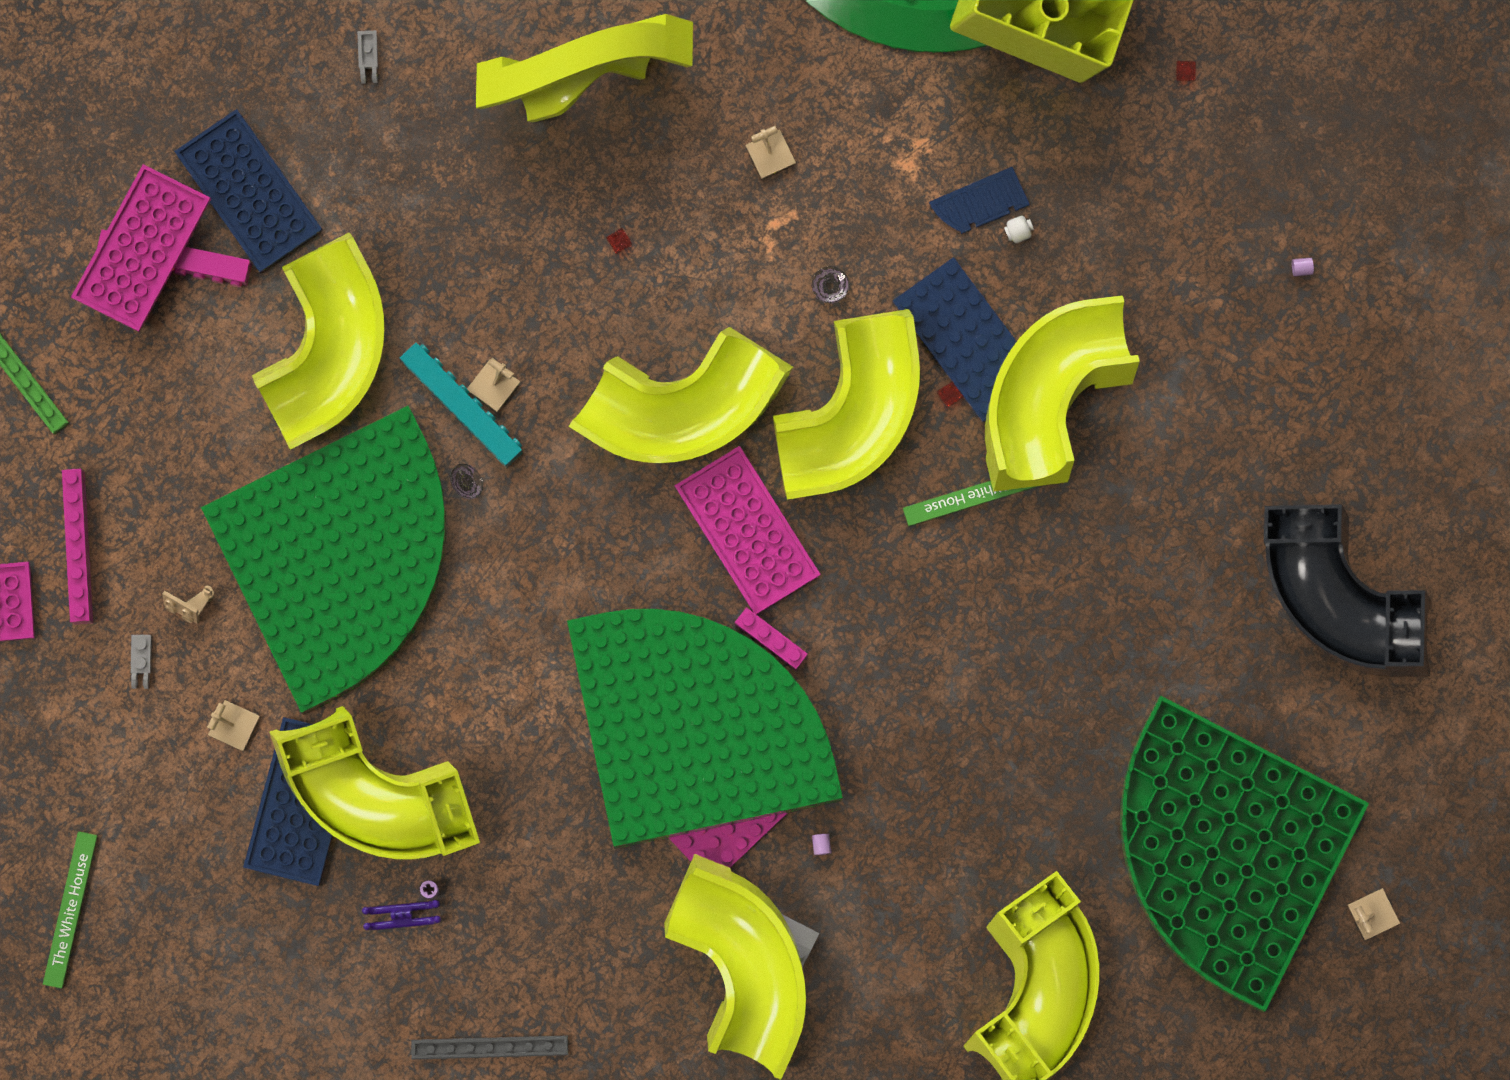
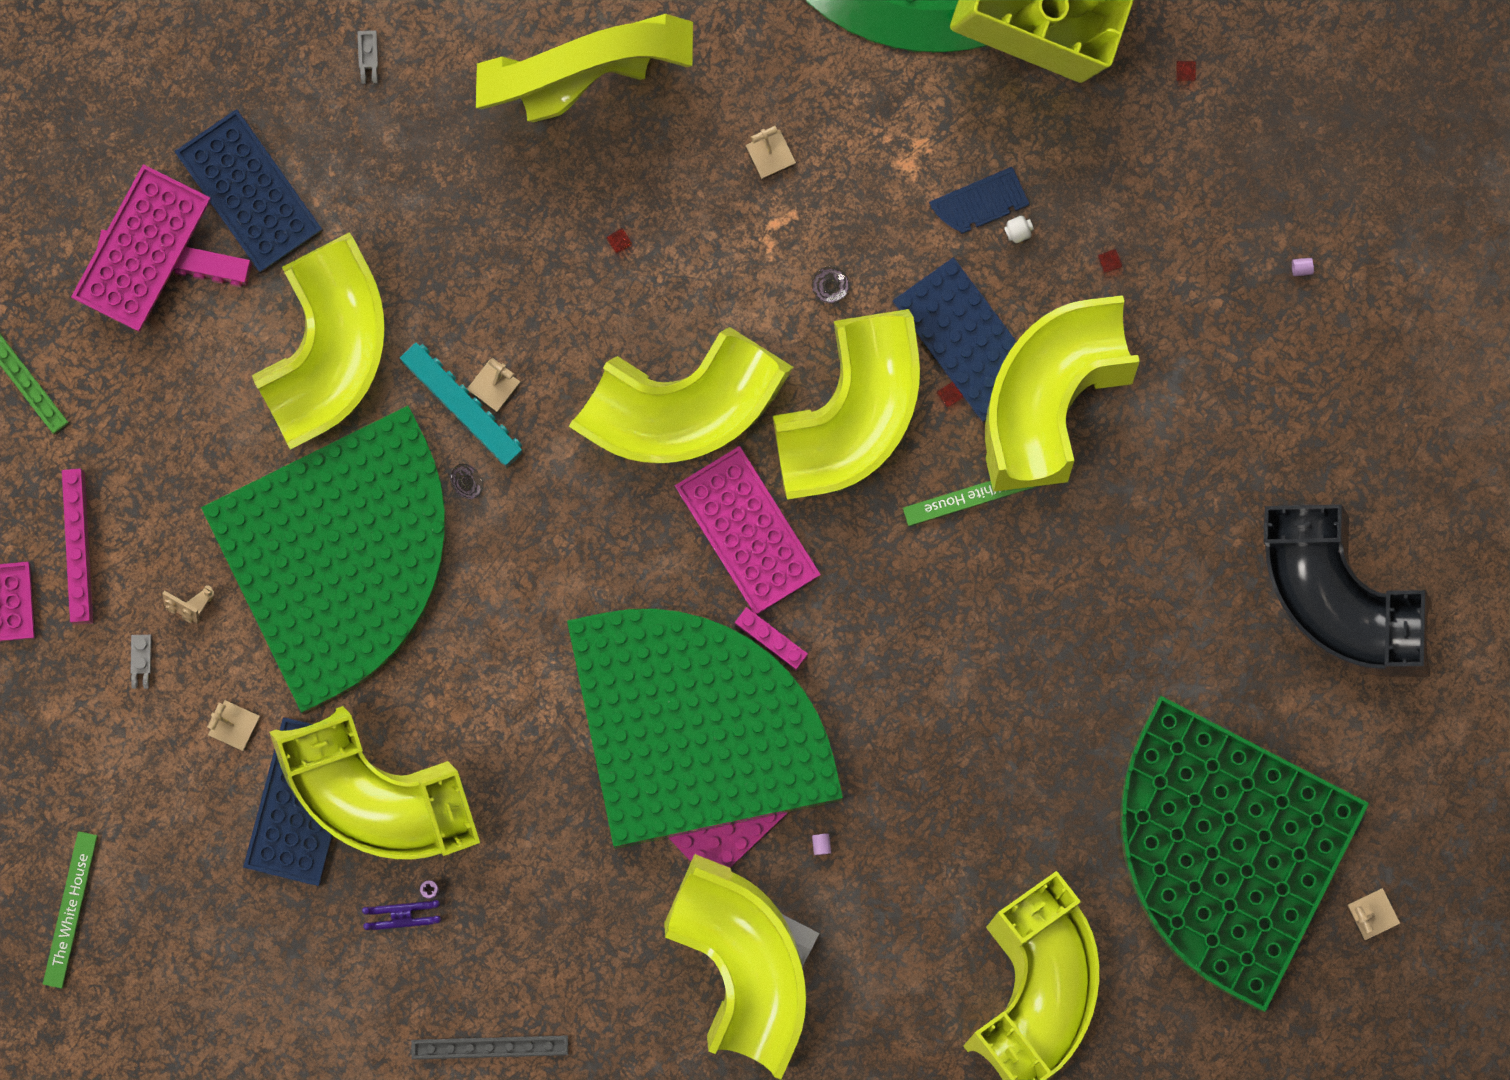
(1109, 261): none -> clear red tile

